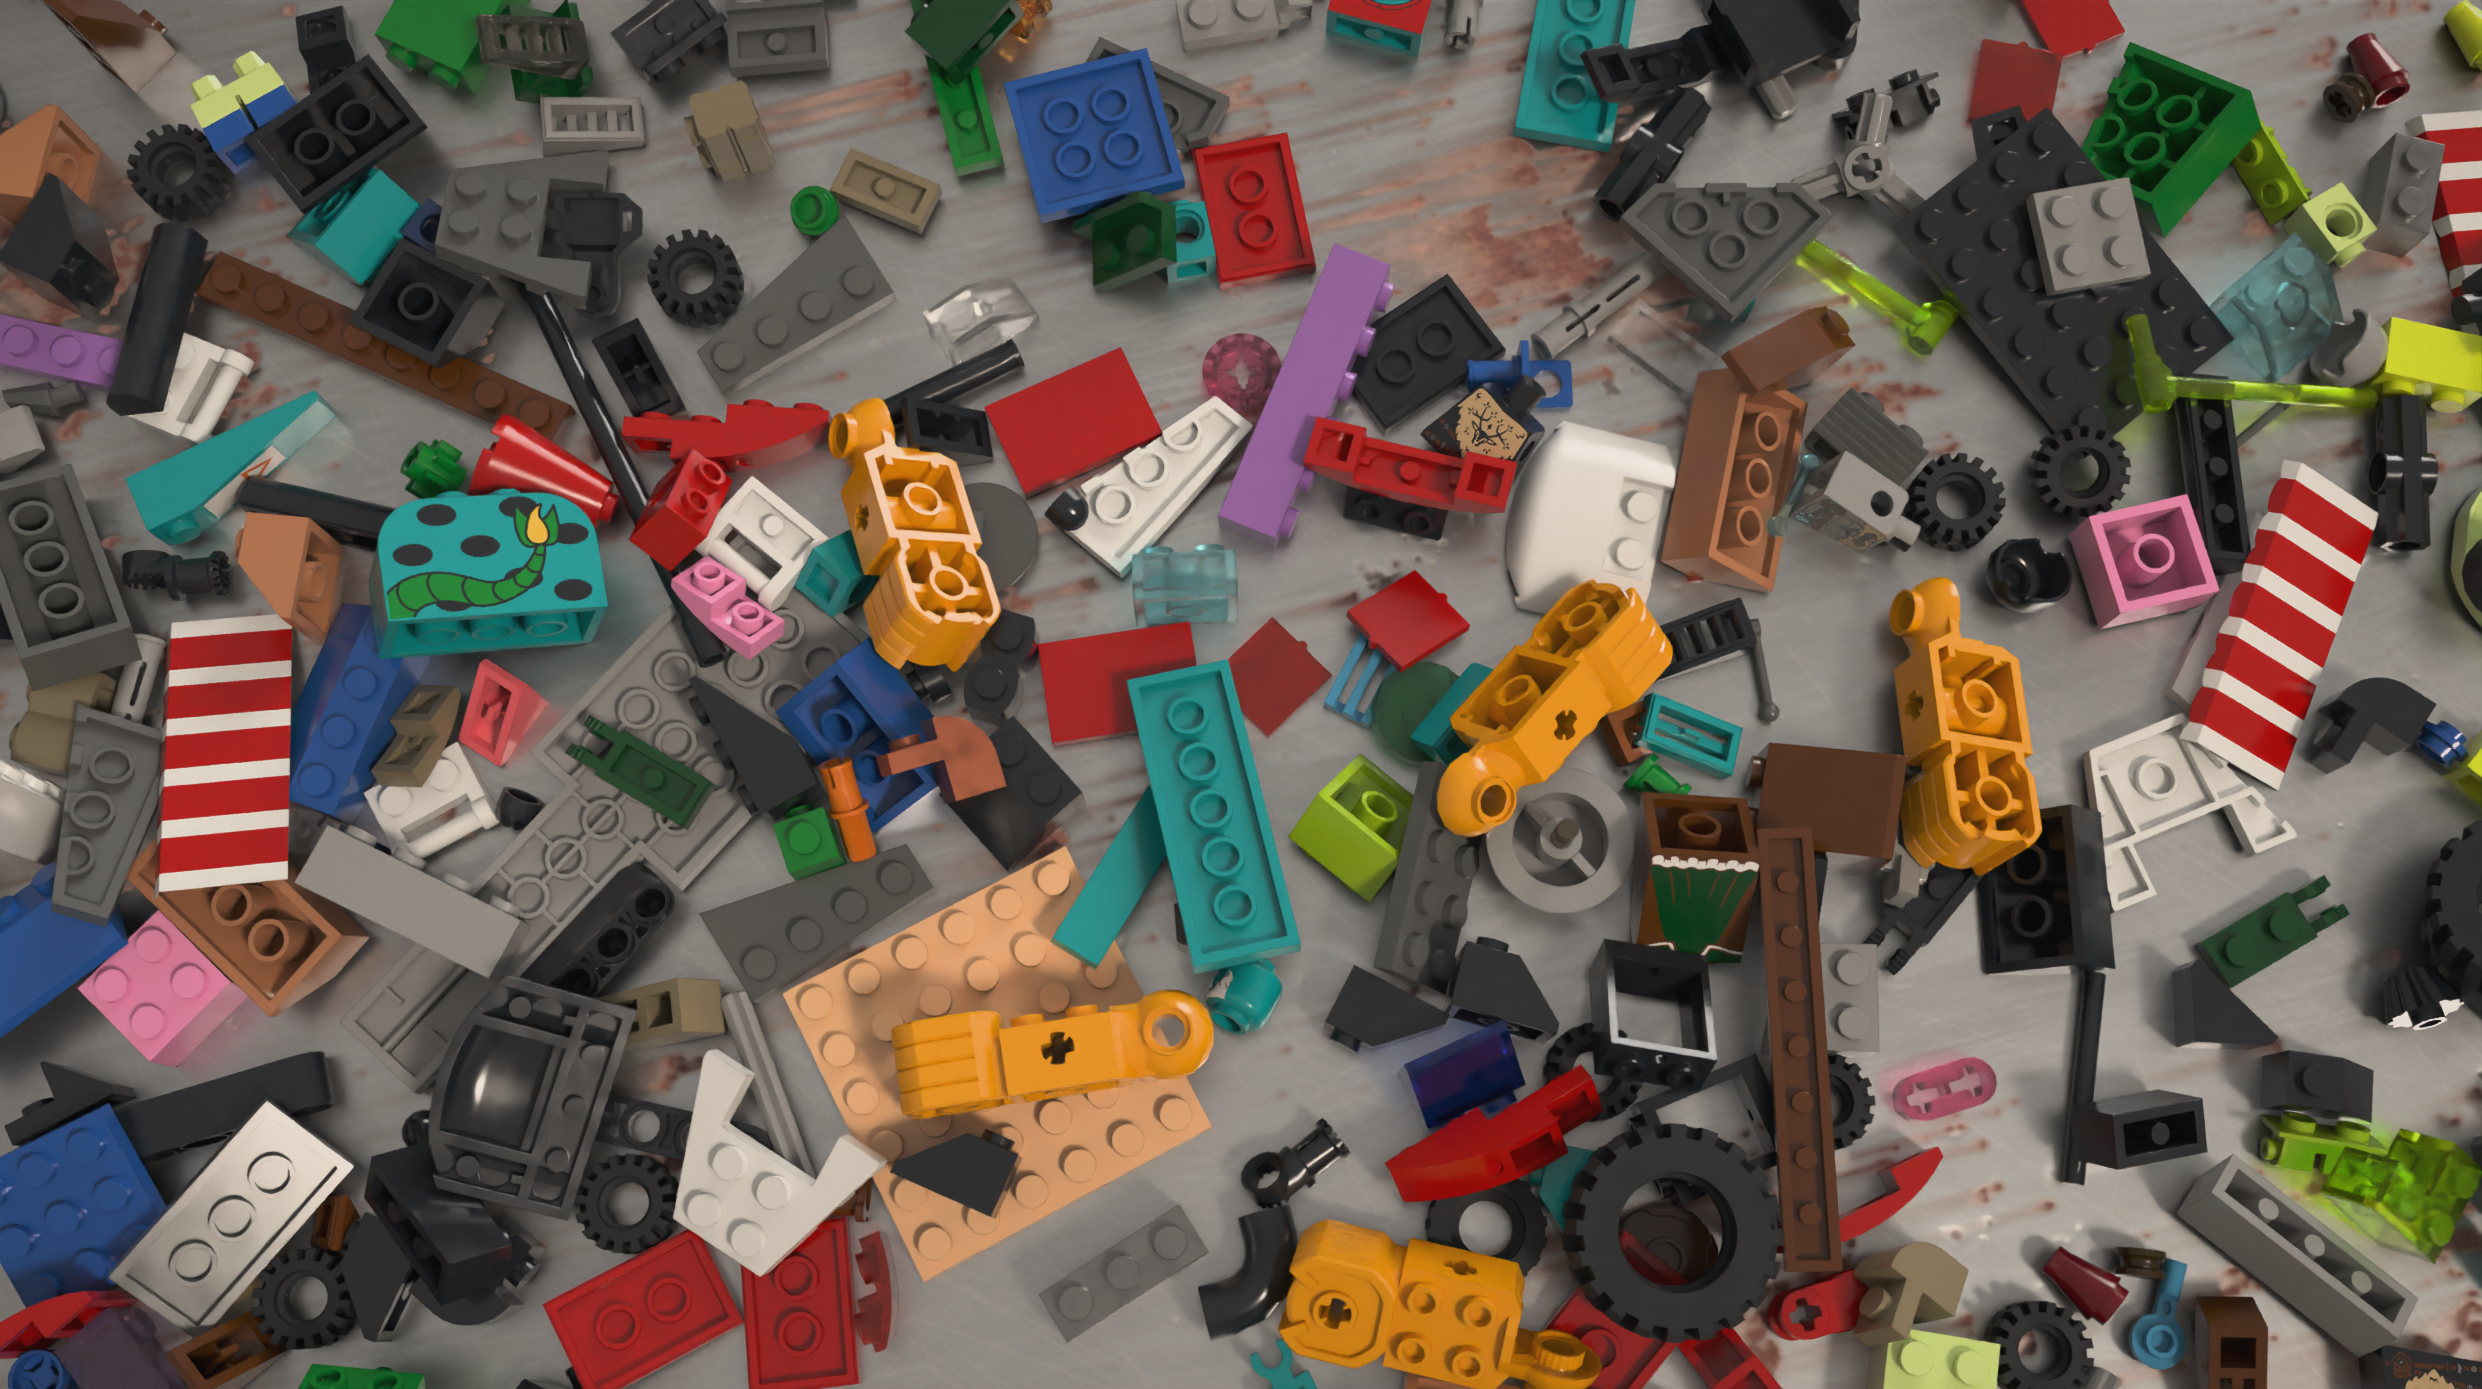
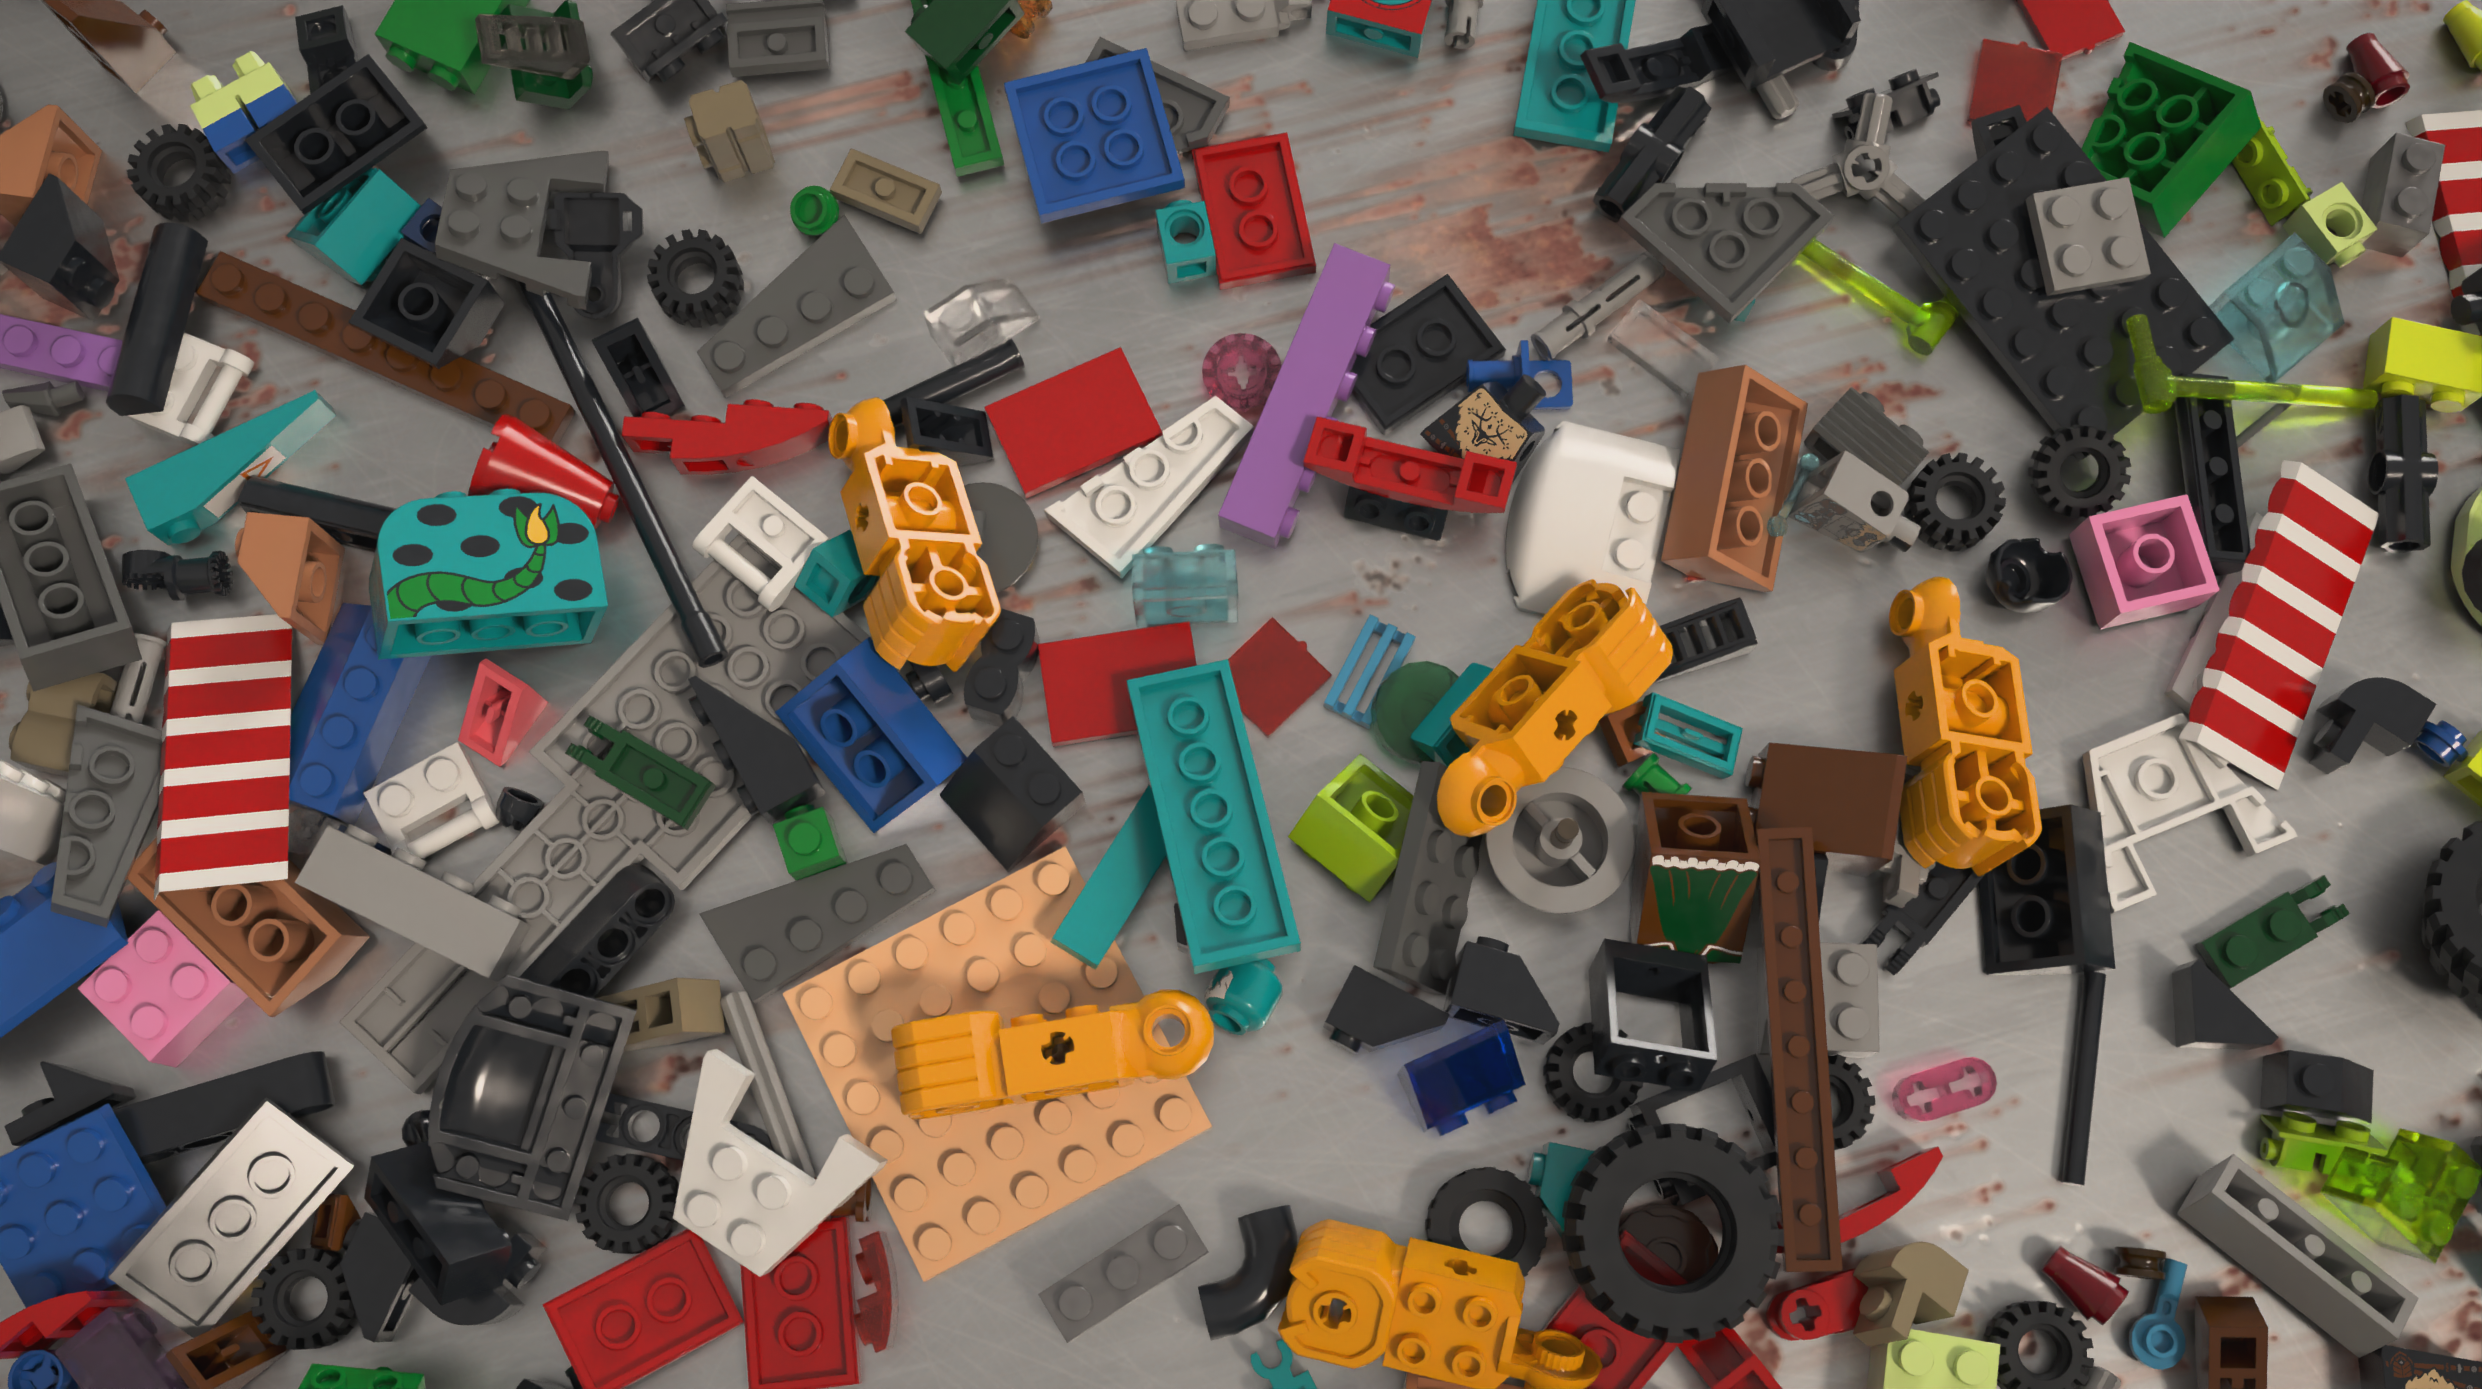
(423, 731): dark tan slope -> none
(433, 469): green gear -> none
(590, 108): light grey slope -> none
(681, 510): red brick -> none
(720, 603): bright pink slope -> none
(848, 808): orange axle -> none
(959, 752): copper brick -> none
(965, 1170): black slope -> none
(1068, 510): black hinge -> none
(1129, 239): dark green bracket -> none
(1295, 1165): black connector -> none
(1407, 621): red piece -> none
(1485, 1153): red slope -> none
(1769, 711): dark grey hinge -> none
(1790, 352): reddish brown slope -> none
(2138, 1129): black brick -> none
(2351, 352): light grey hair -> none
(2419, 998): black piece -> none

